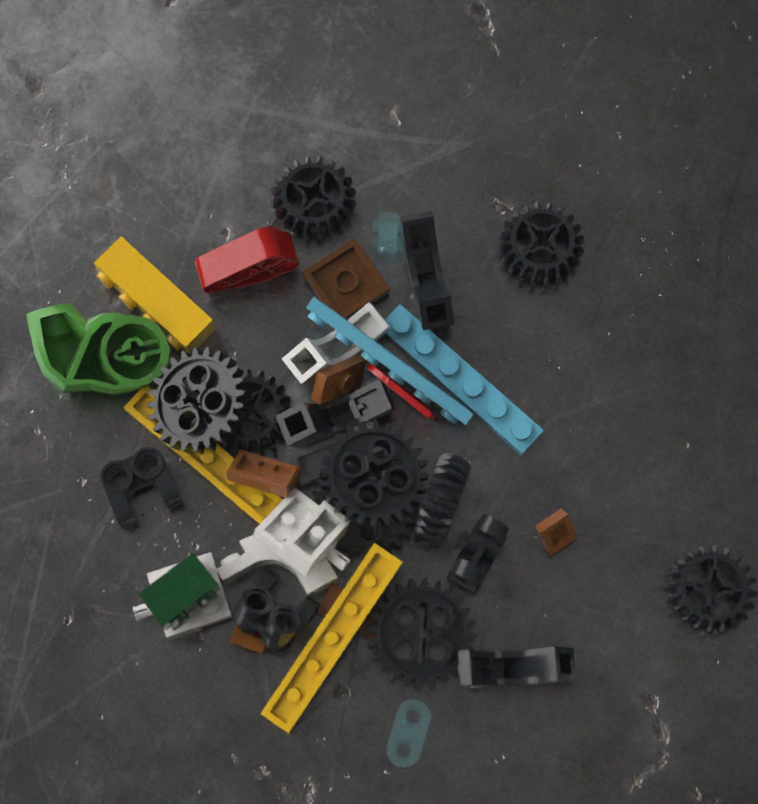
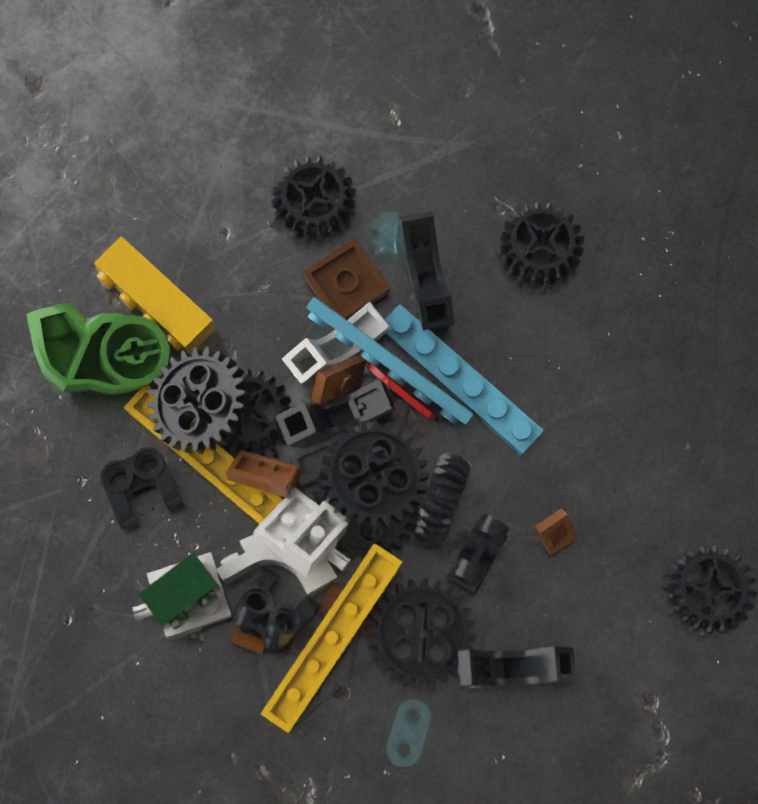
(247, 260): red beam -> none

